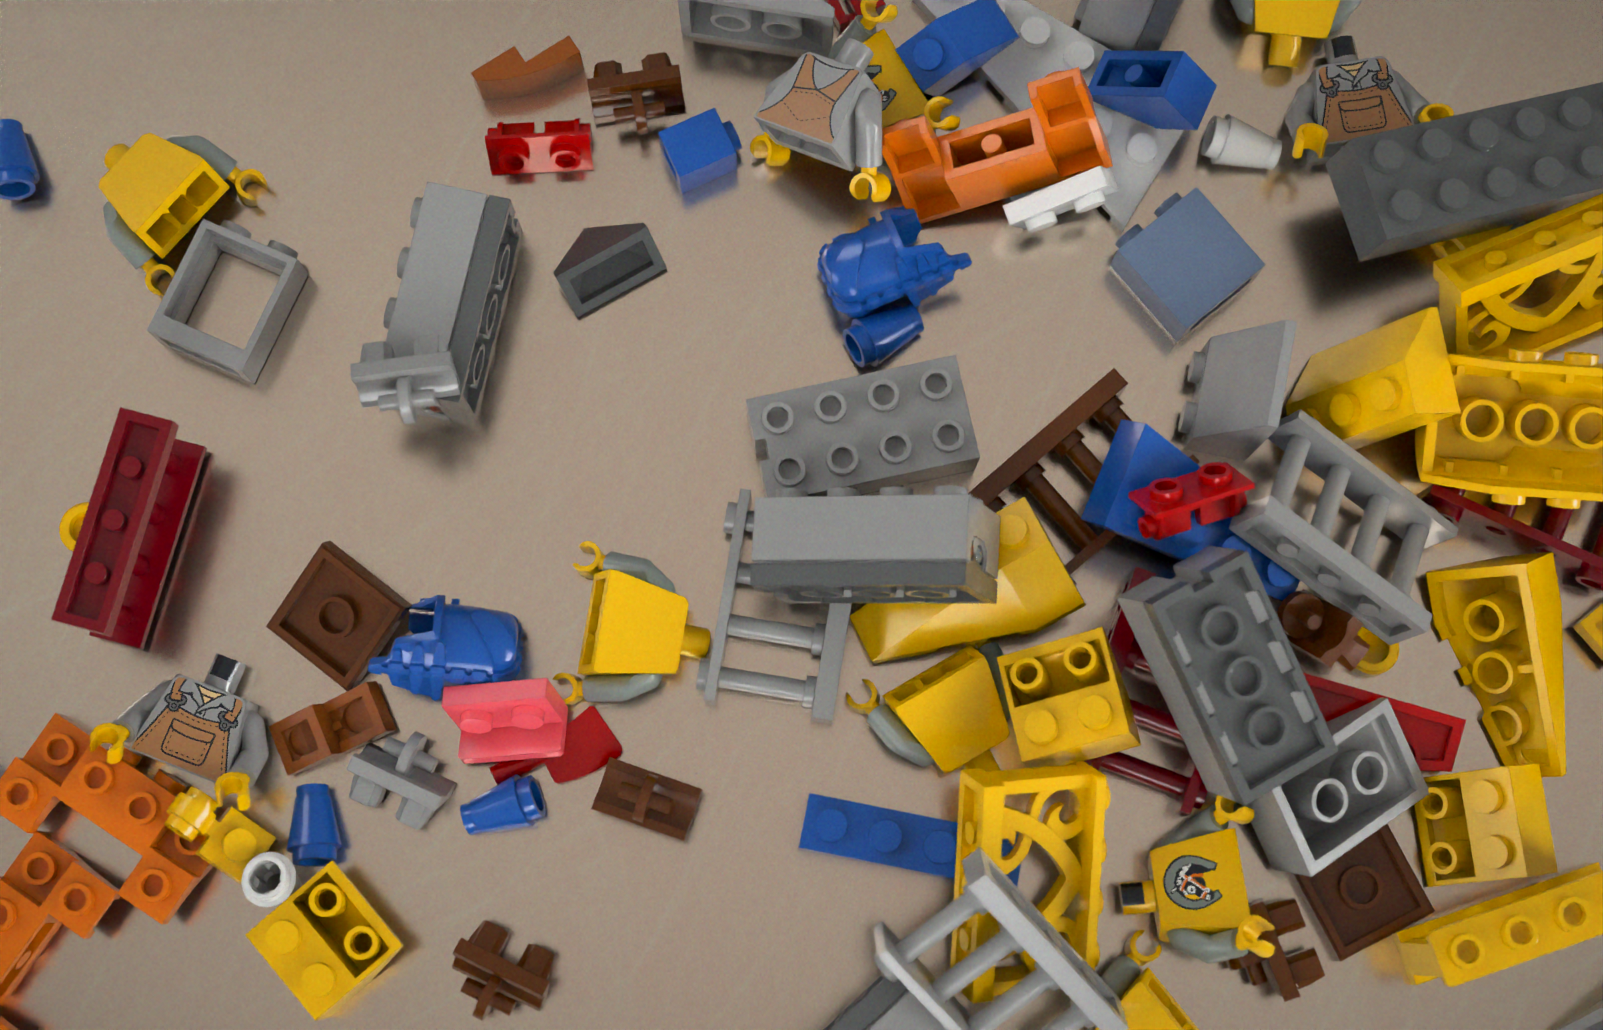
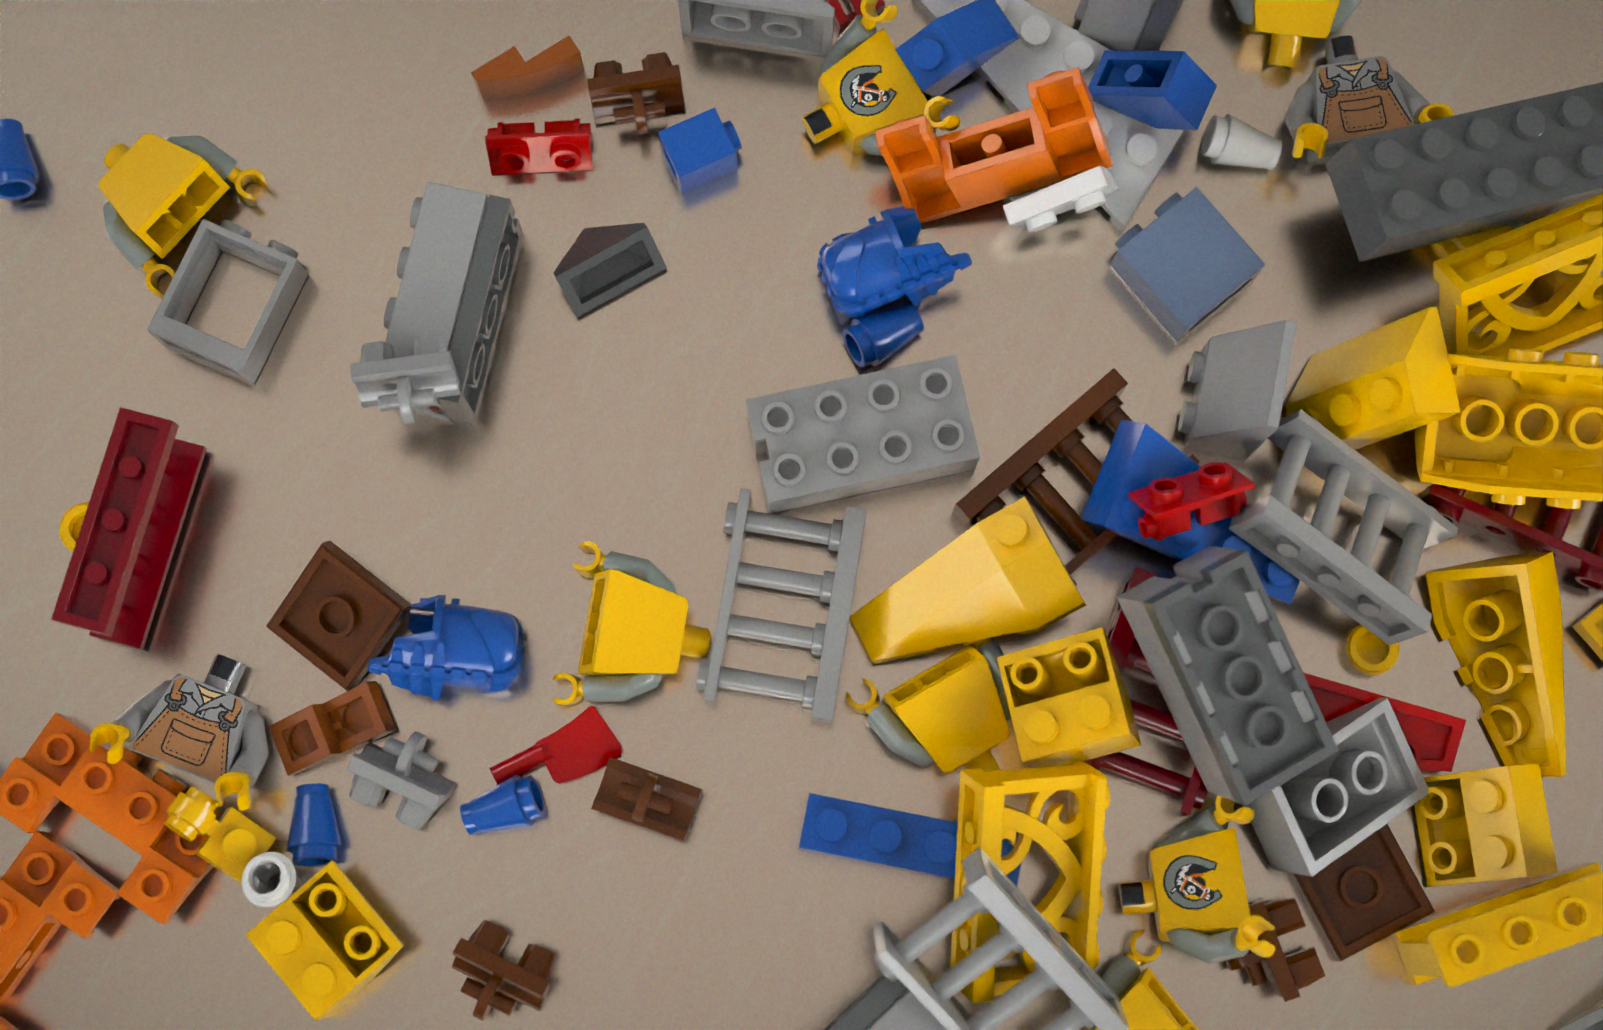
(507, 720): coral bracket -> none
(828, 114): torso -> none
(876, 547): light grey piece -> none
(1322, 630): reddish brown hips -> none

